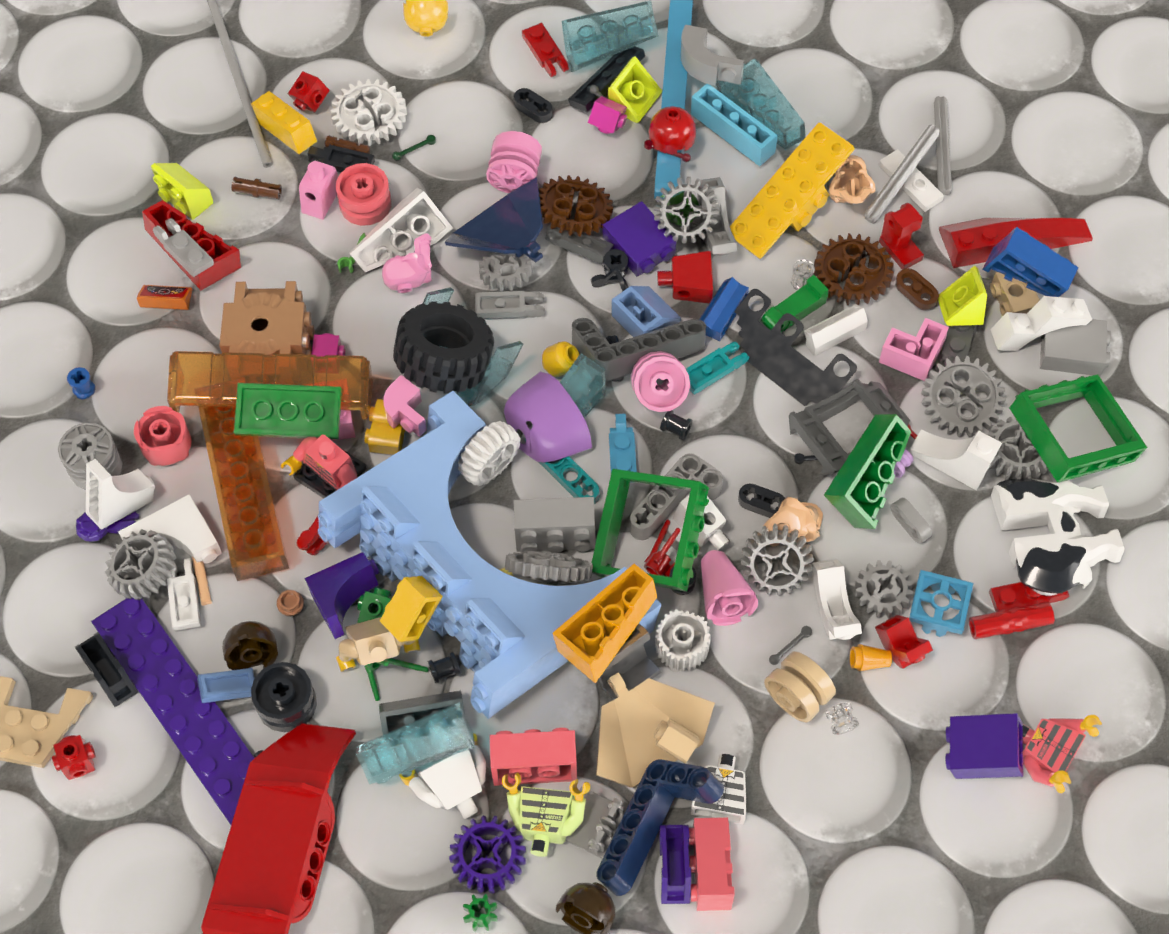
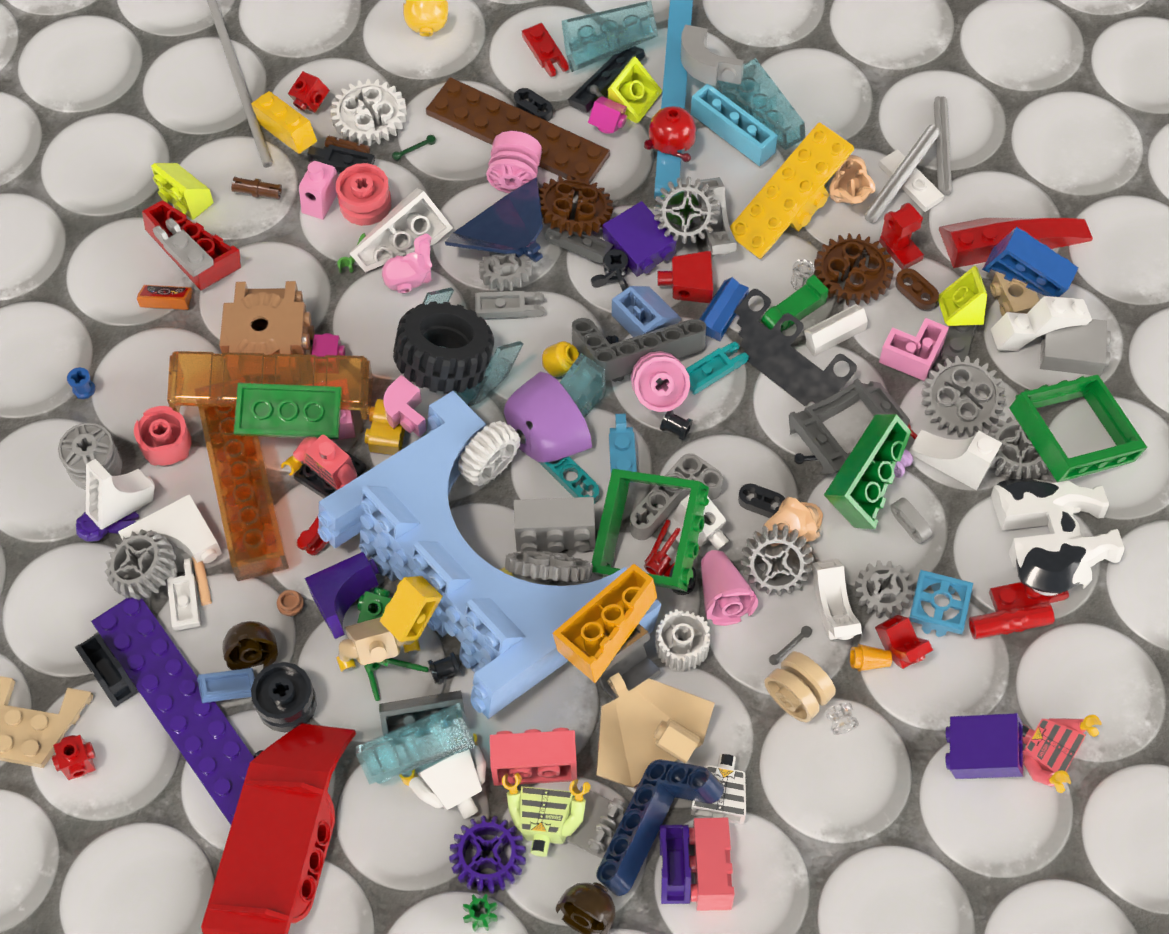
(487, 117): none -> reddish brown plate

